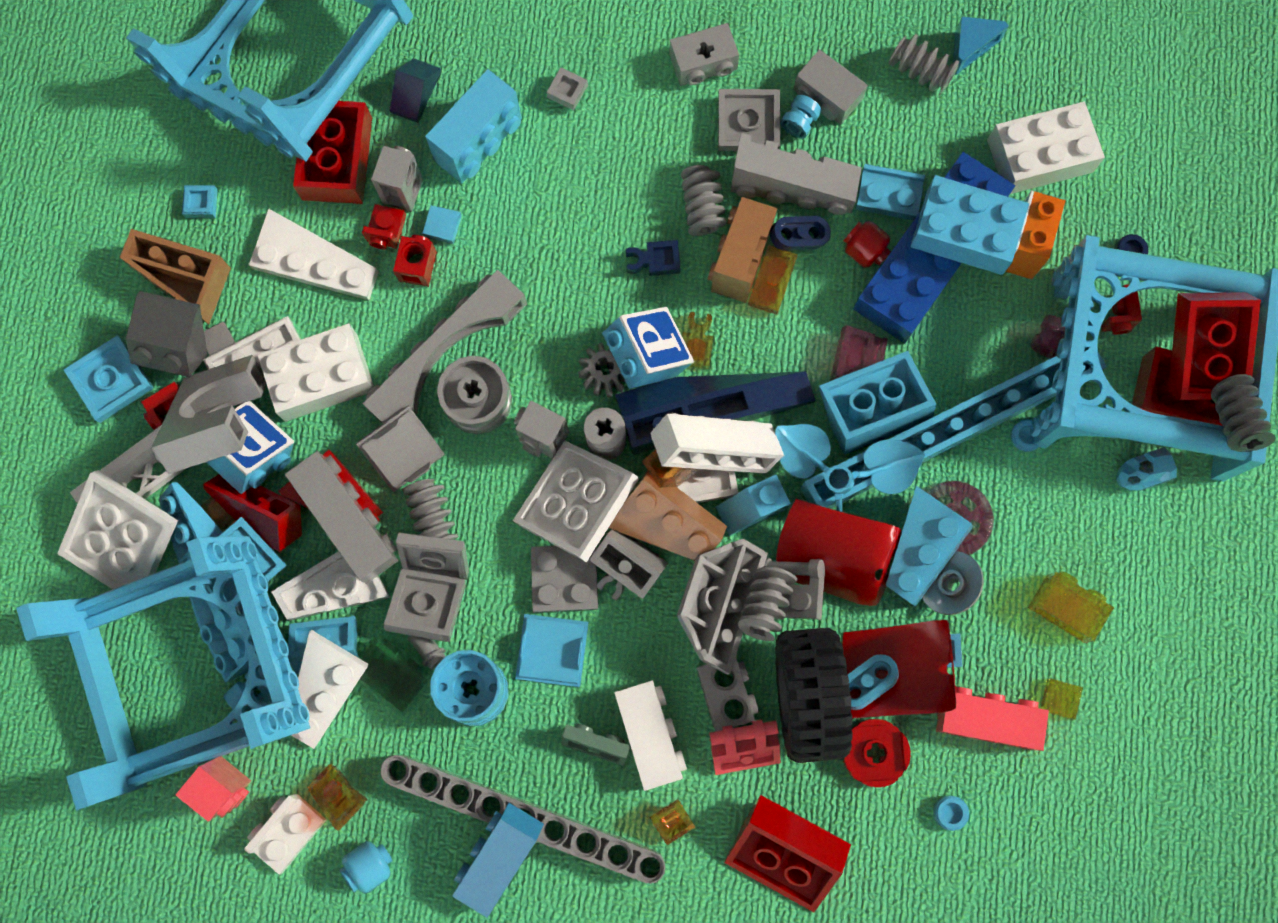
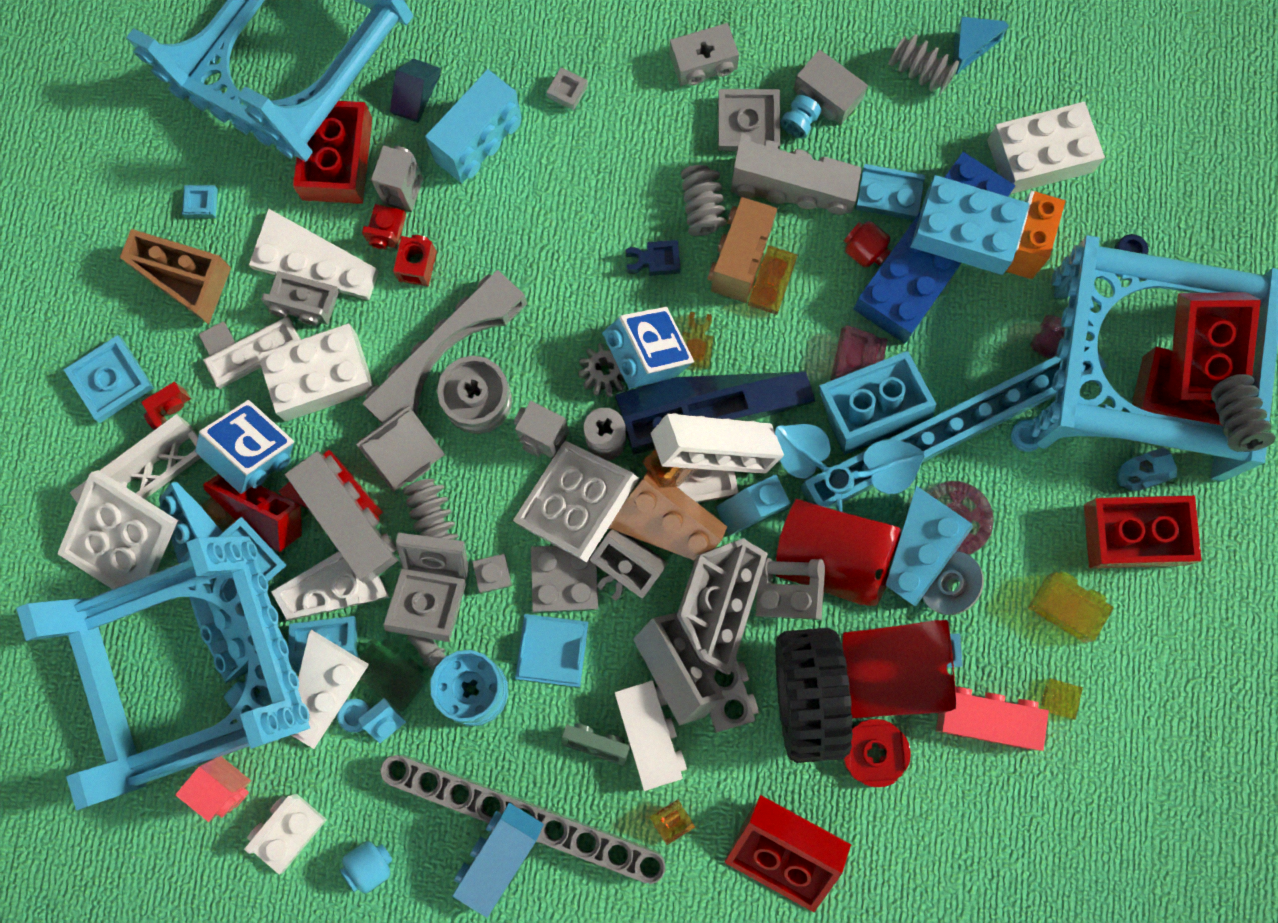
(166, 334): dark grey slope -> none
(203, 418): light grey arch -> none
(301, 298): none -> light grey bracket
(336, 796): clear orange slope -> none
(350, 713): none -> medium azure tile
(381, 720): none -> medium azure plate
(442, 224): medium azure tile -> none
(492, 573): none -> light grey plate
(678, 669): none -> light grey brick
(745, 747): coral plate -> none
(764, 600): light grey piece -> none
(797, 233): dark blue plate -> none
(865, 680): medium azure plate -> none
(951, 813): medium azure tile -> none
(1127, 313): red bracket -> none
(1142, 532): none -> red brick

